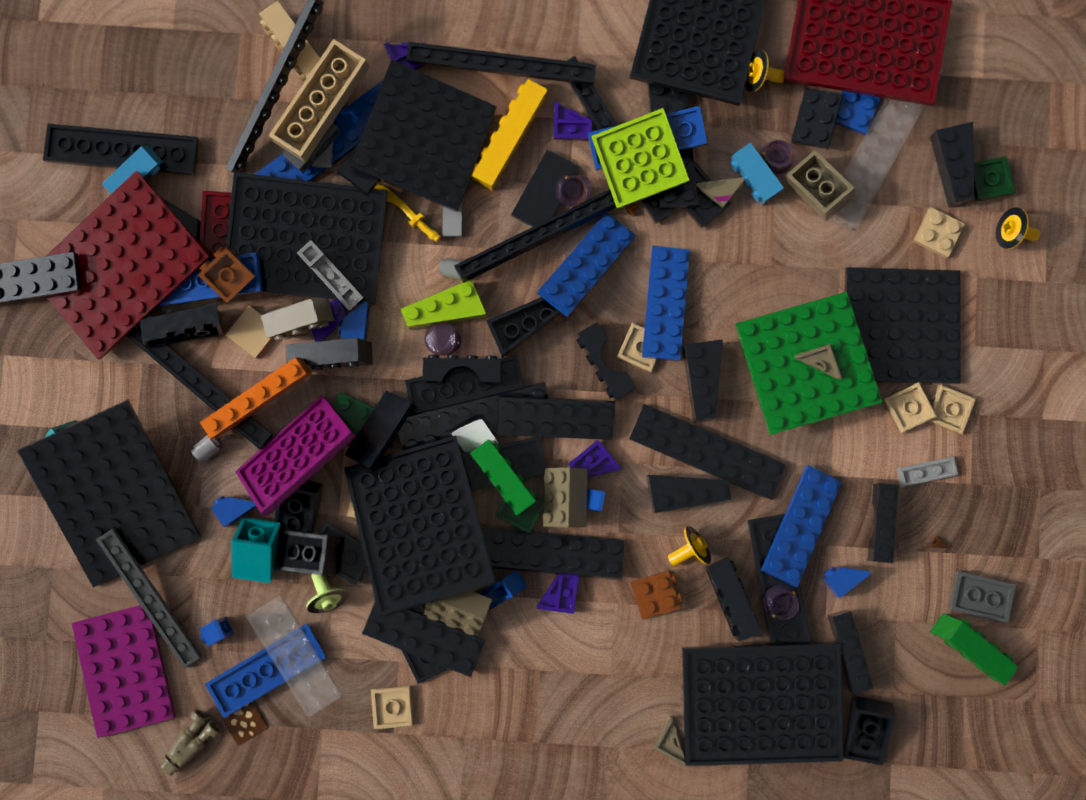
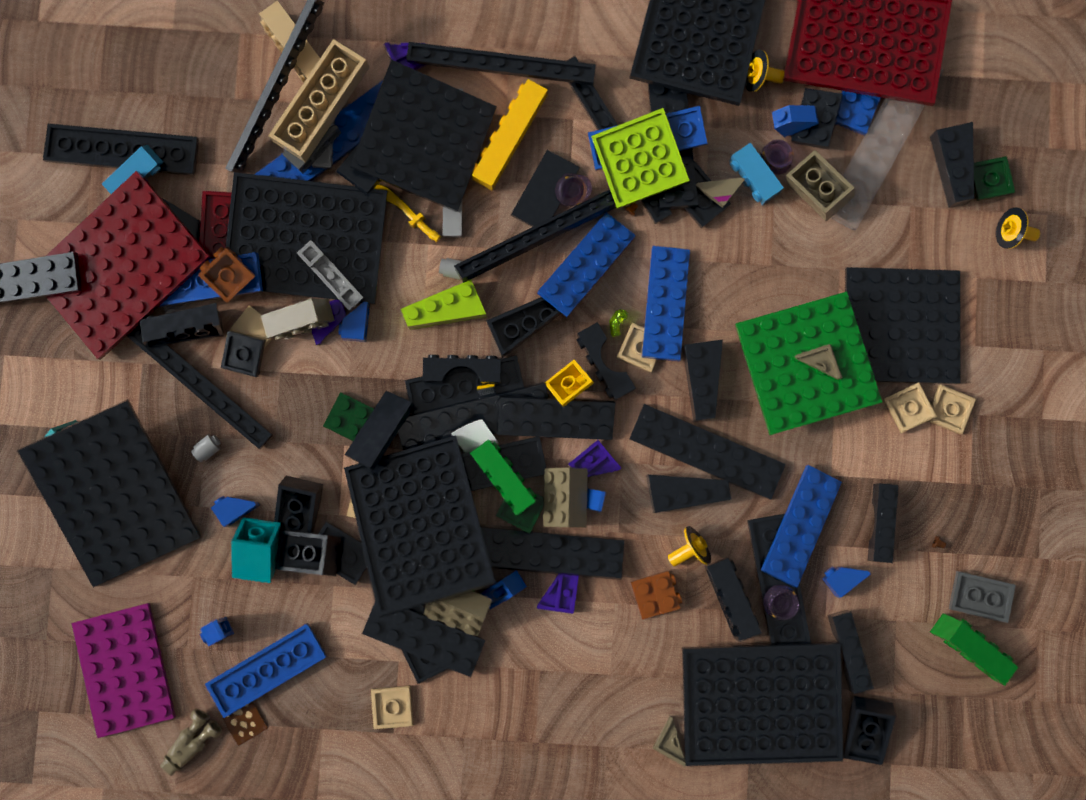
(149, 598): dark grey tile -> none
(243, 353): none -> black tile
(255, 398): orange brick -> none
(294, 455): magenta plate -> none
(294, 656): clear plate -> none
(327, 598): yellowish green piece -> none
(332, 353): black wedge -> none
(442, 339): clear purple piece -> none
(486, 390): none -> black sticker
(568, 383): none -> yellow slope
(570, 125): dark purple wing -> none
(615, 320): none -> clear neon green arm
(794, 119): none -> blue slope
(927, 471): light grey tile -> none
(938, 232): tan plate -> none

